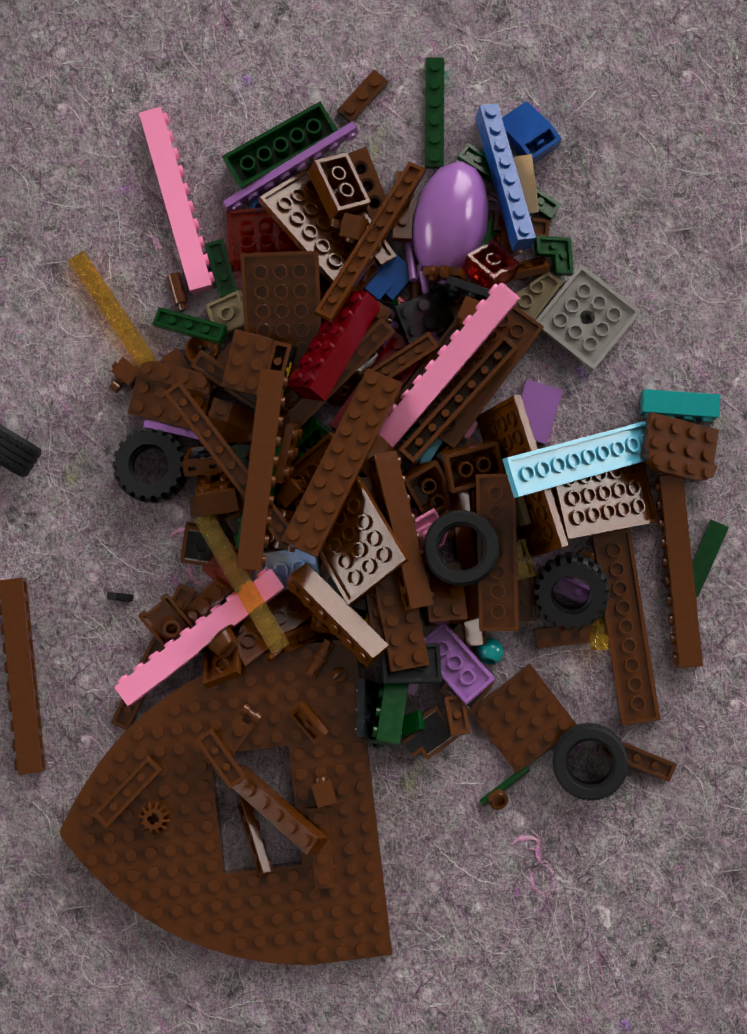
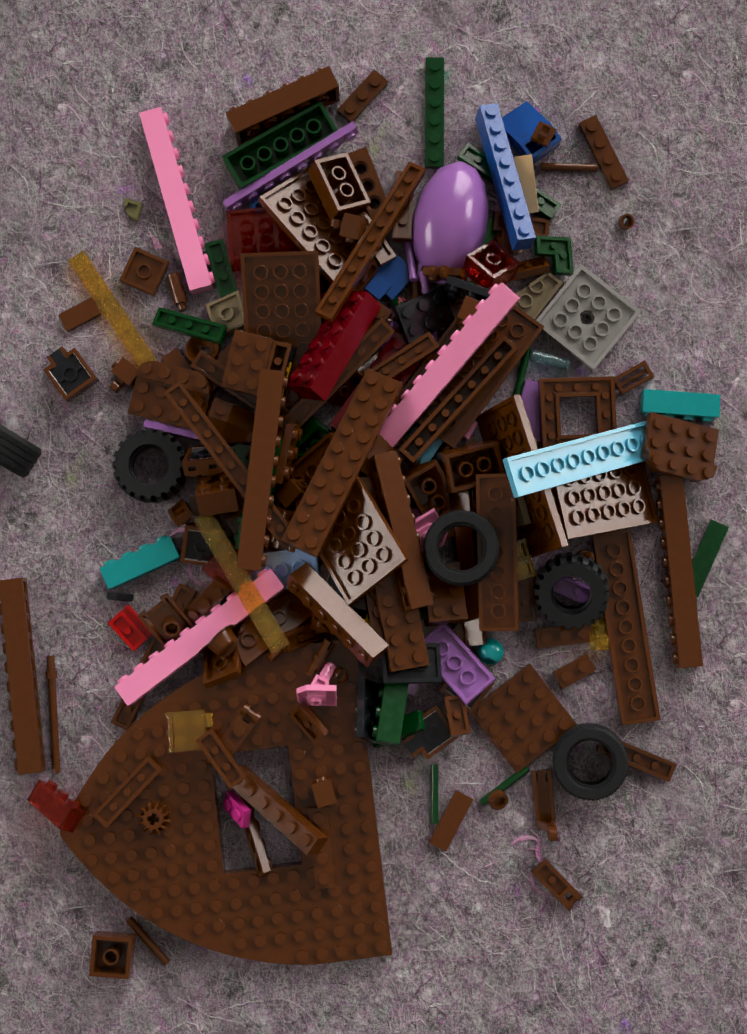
(51, 675): none -> reddish brown bar
(56, 805): none -> clear red brick
(70, 373): none -> piece
(79, 314): none -> reddish brown tile
(112, 954): none -> reddish brown brick
(130, 627): none -> red plate
(133, 209): none -> olive tile
(140, 563): none -> teal brick
(144, 271): none -> reddish brown plate
(147, 940): none -> reddish brown bar
(180, 513): none -> reddish brown plate
(187, 728): none -> clear yellow plate
(237, 809): none -> dark pink plate
(279, 105): none -> reddish brown brick
(319, 691): none -> bright pink piece
(434, 794): none -> dark green bar
(450, 820): none -> reddish brown tile
(522, 372): none -> dark green bar
(543, 134): none -> reddish brown tile
(544, 803): none -> reddish brown hinge
(549, 406): none -> reddish brown plate
(551, 360): none -> clear light blue pin
(556, 883): none -> reddish brown plate
(568, 167): none -> reddish brown bar
(574, 671): none -> reddish brown plate
(603, 152): none -> reddish brown plate
(628, 223): none -> reddish brown hinge
(646, 370): none -> reddish brown tile

